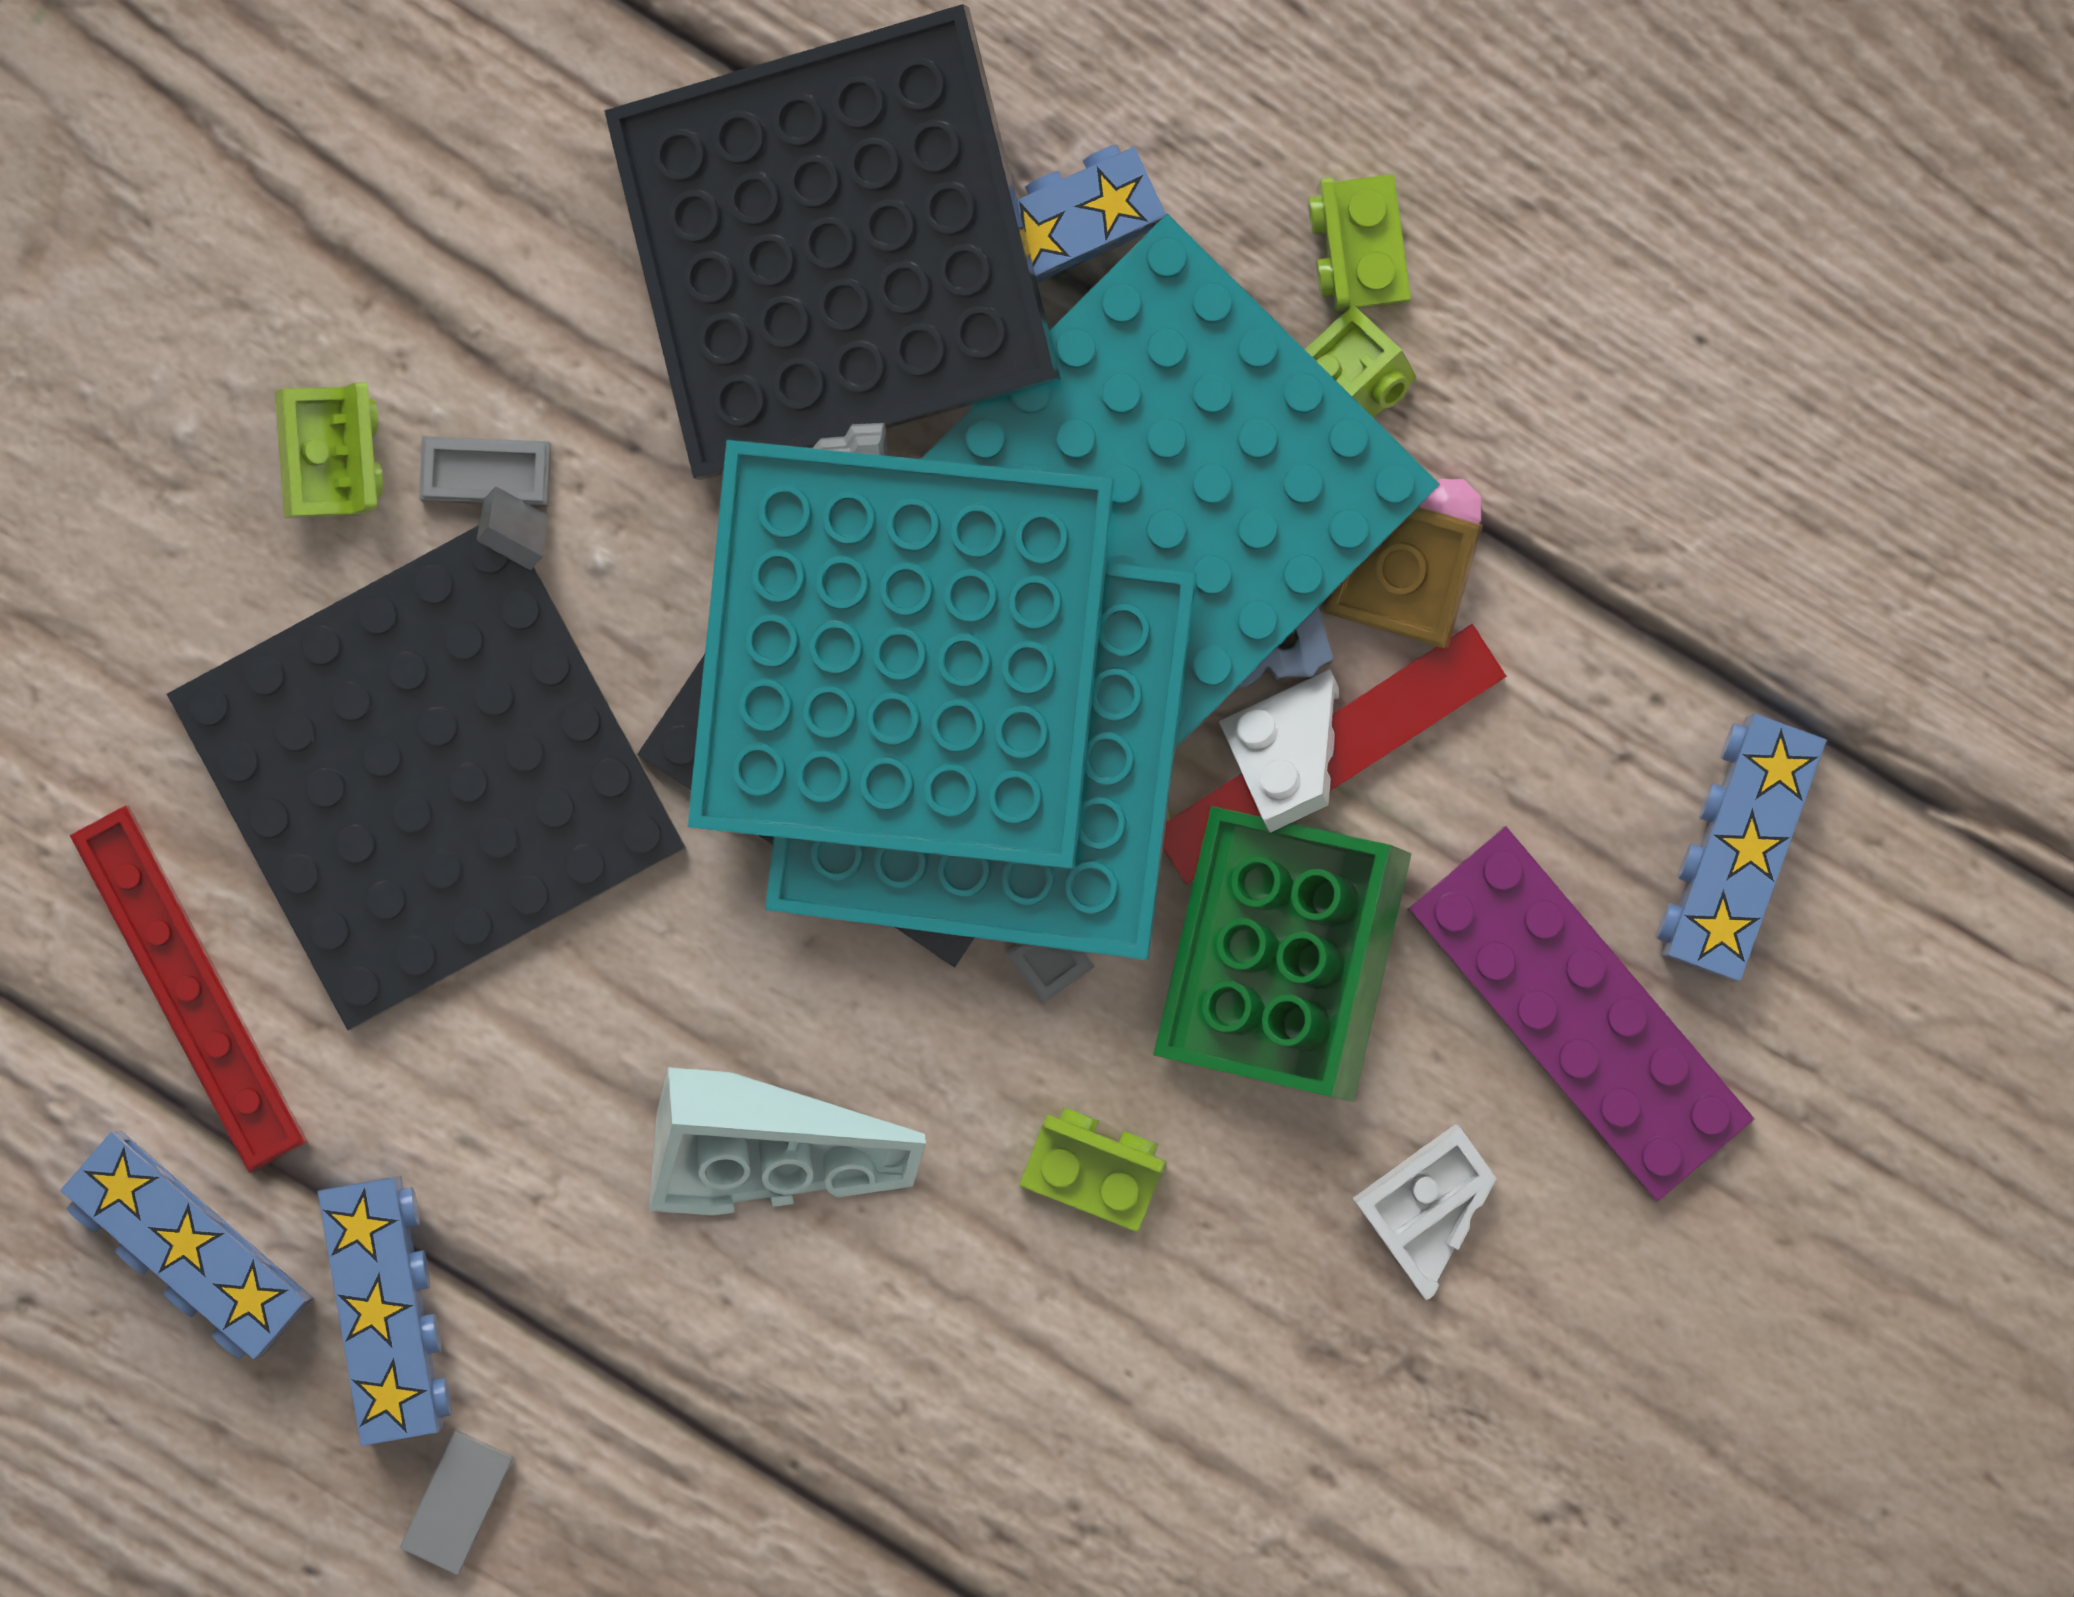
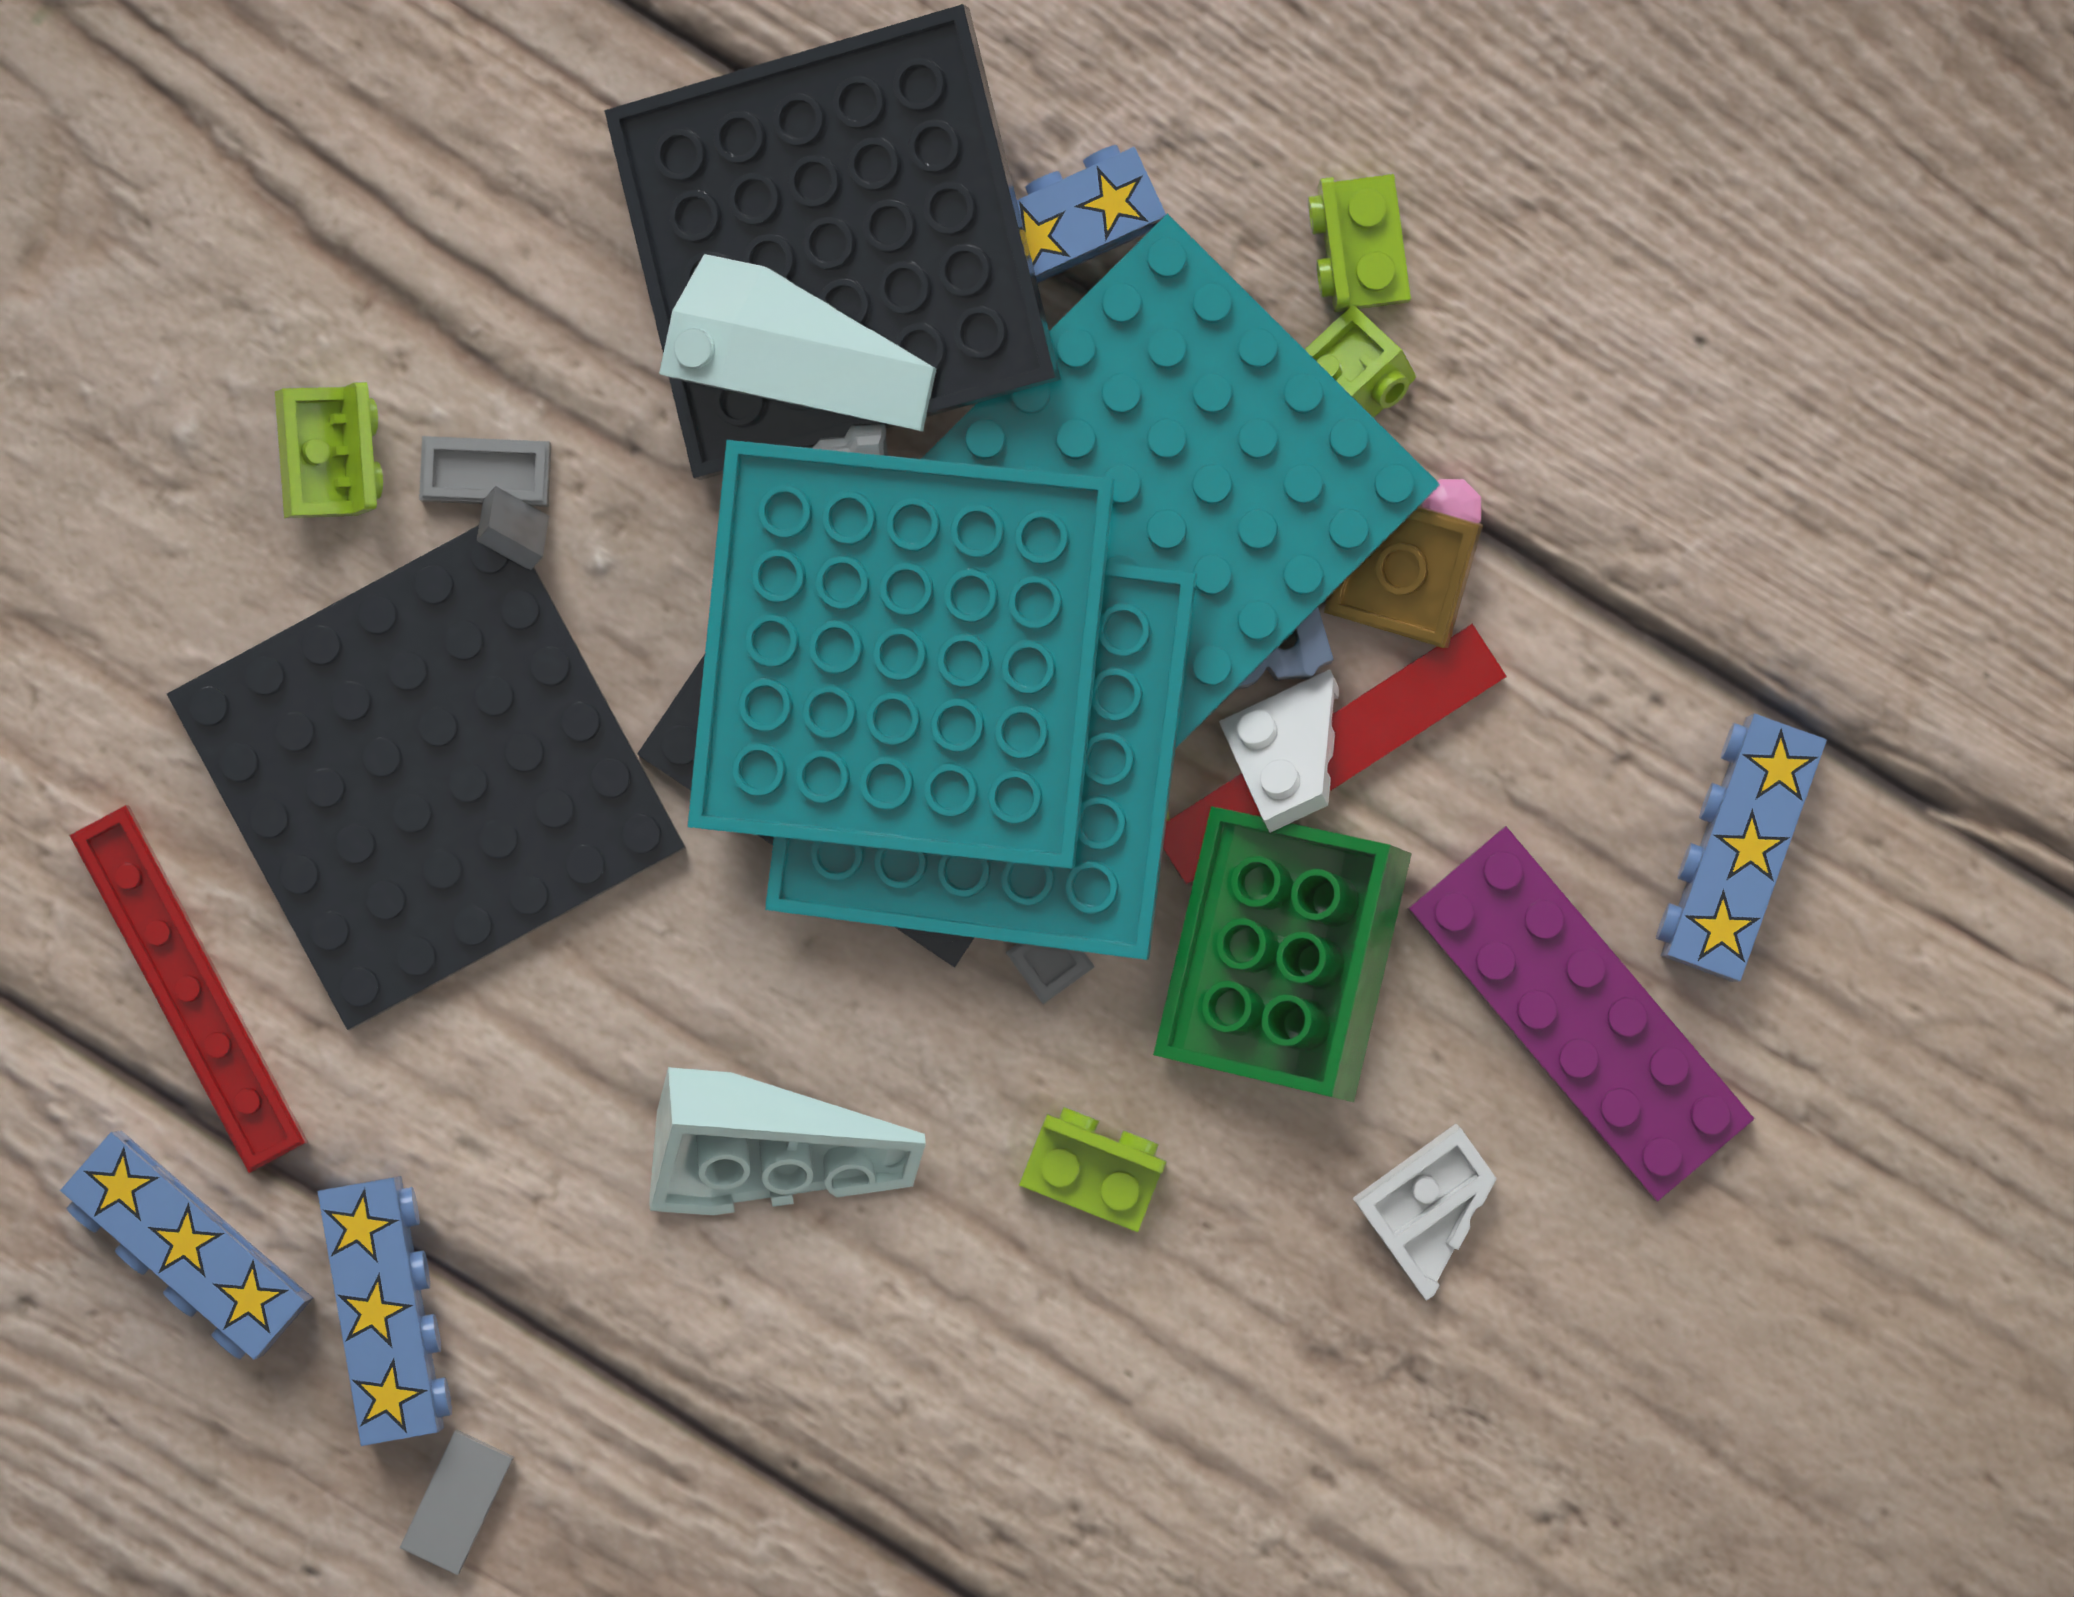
(772, 340): none -> light aqua wedge

